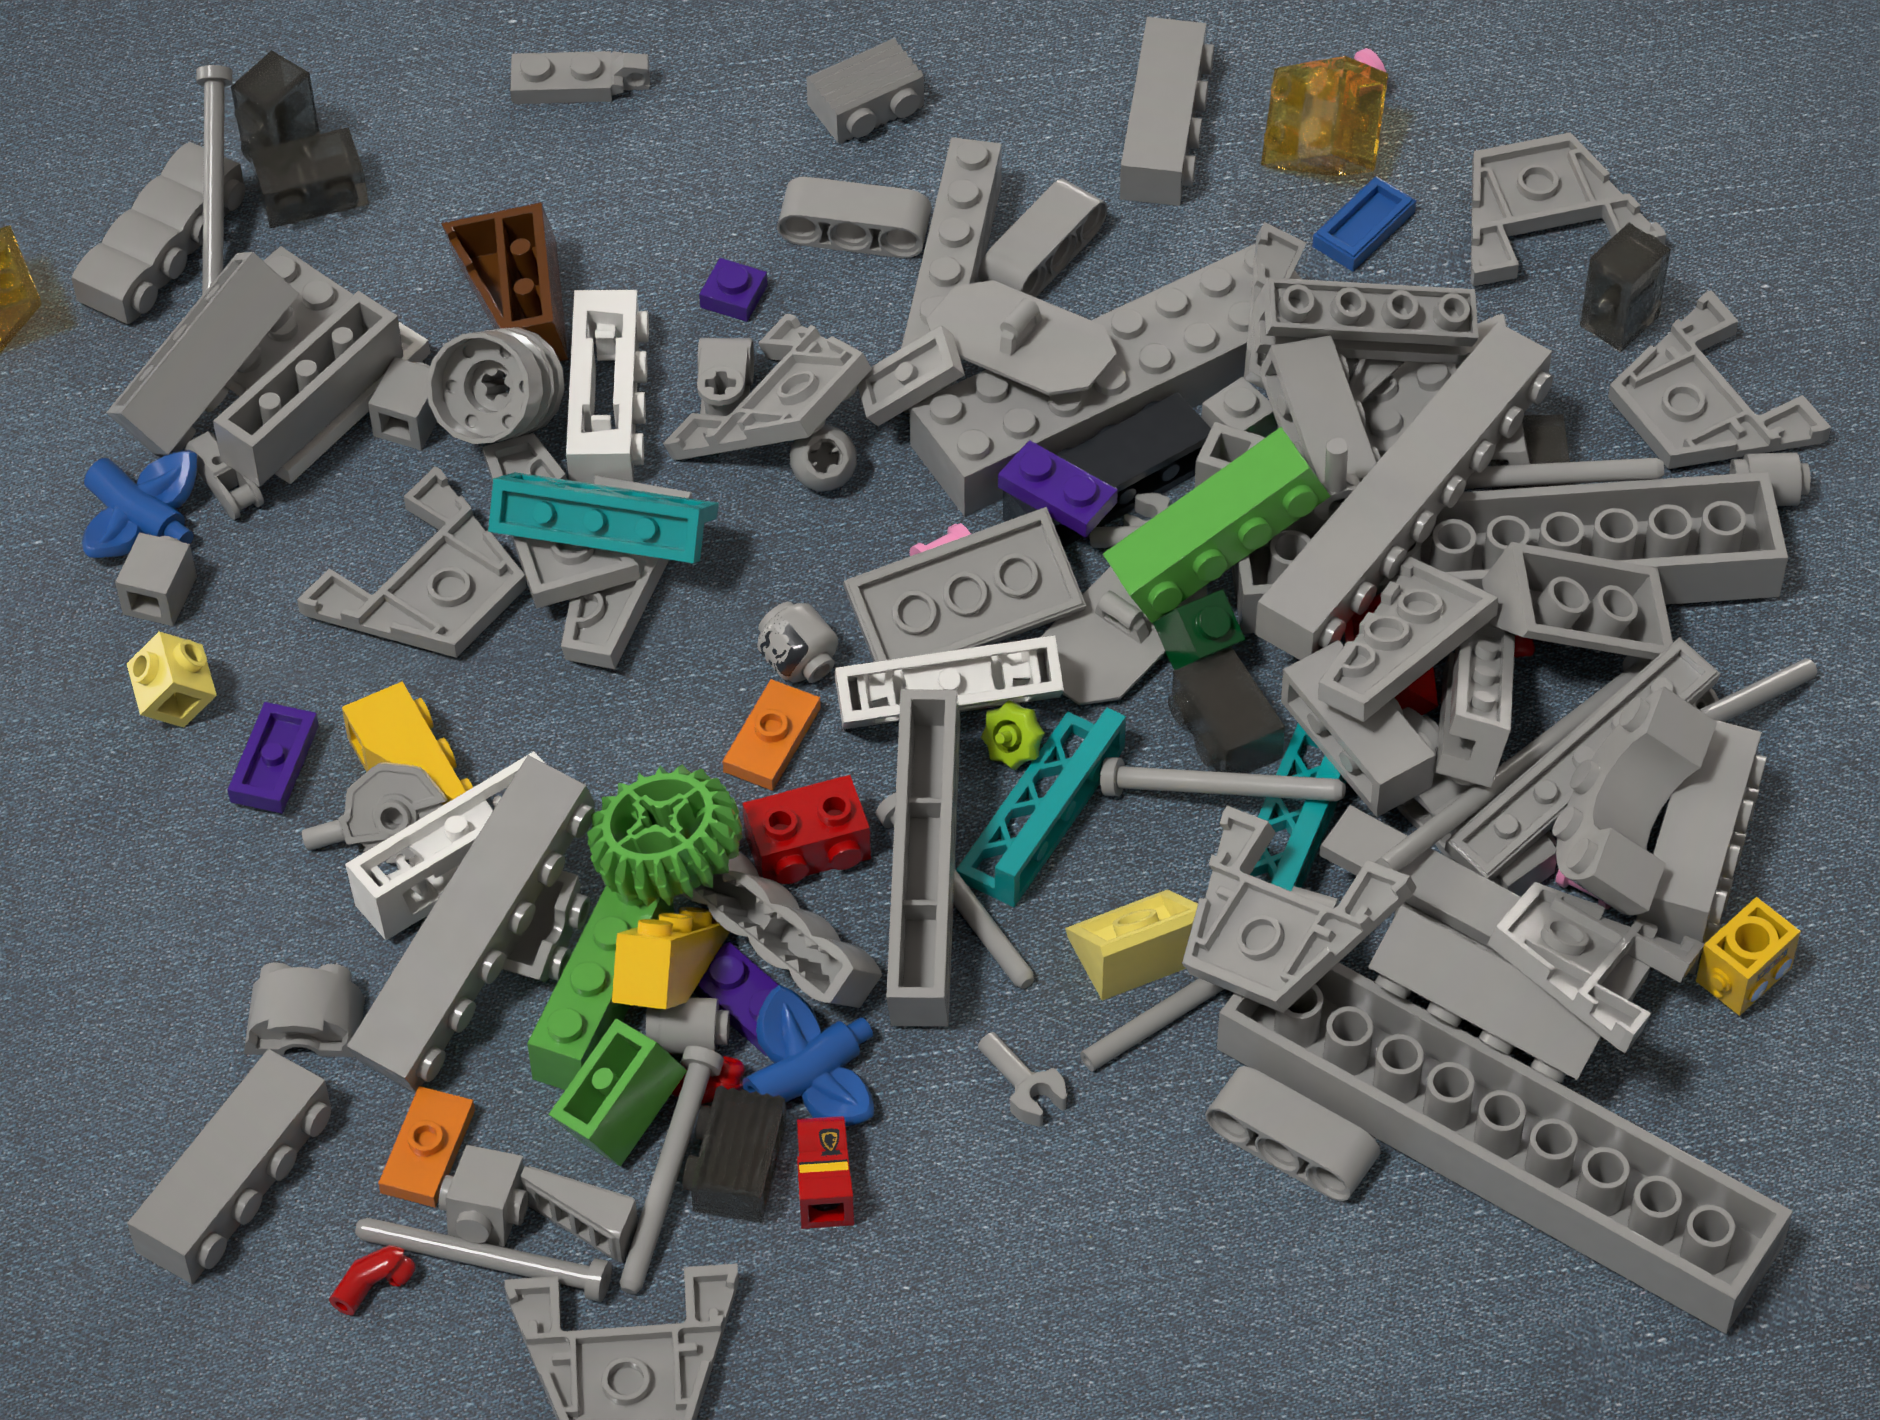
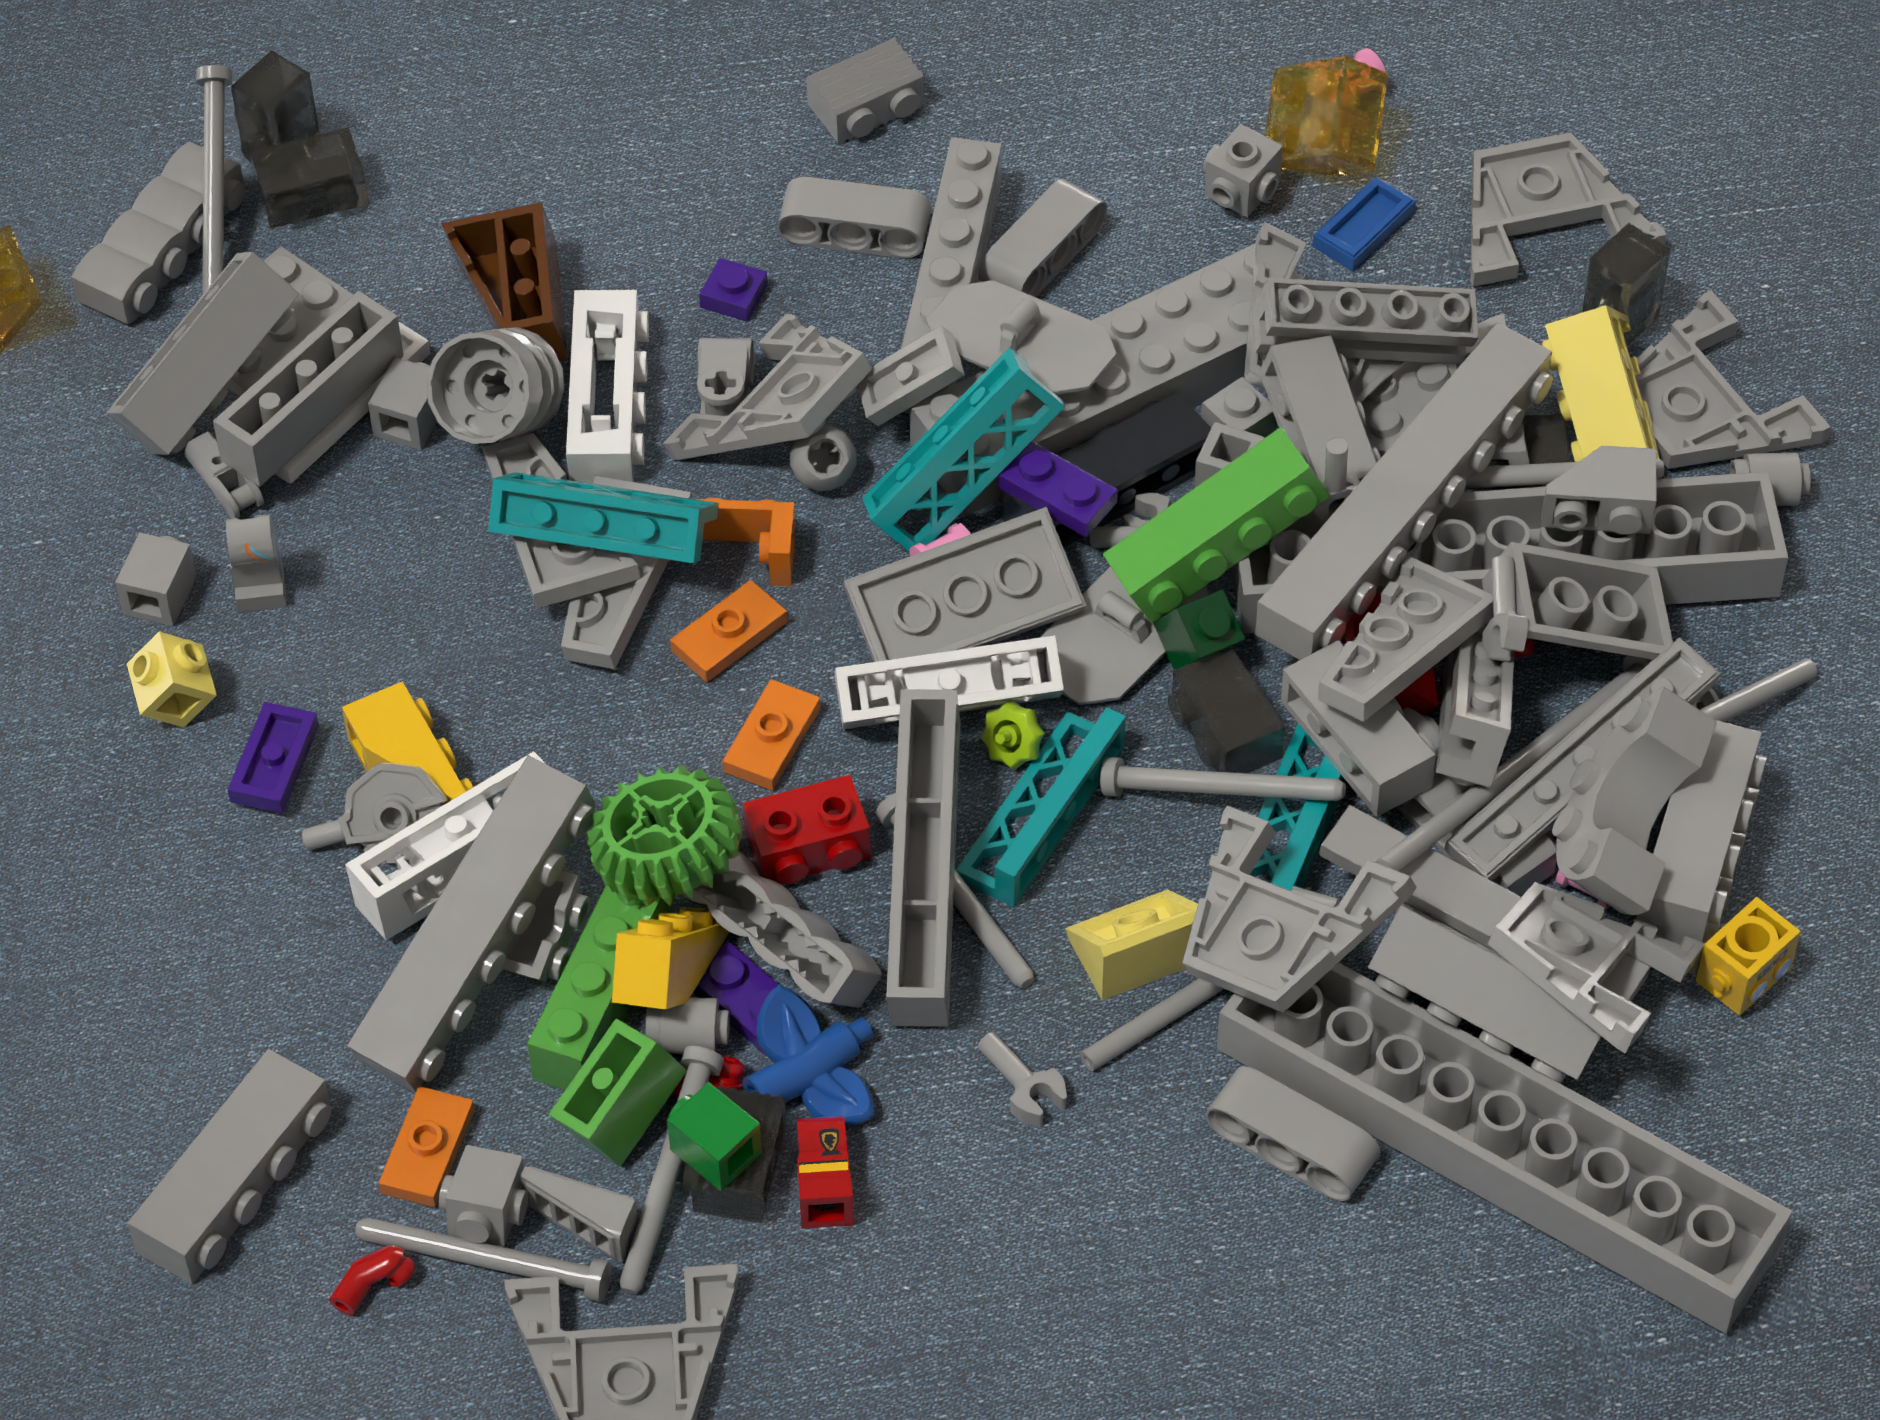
(140, 506): blue plant -> none
(256, 564): none -> light grey leg
(304, 1010): light grey cylinder -> none
(440, 593): light grey wing -> none
(576, 76): light grey hinge -> none
(714, 1135): none -> green brick
(728, 631): none -> orange plate
(762, 522): none -> orange bracket
(797, 642): light grey head -> none
(949, 439): none -> teal fence
(1164, 110): light grey brick -> none
(1243, 170): none -> light grey brick
(1506, 629): none -> light grey bar
(1599, 382): none -> light yellow wedge
(1604, 492): none -> light grey slope

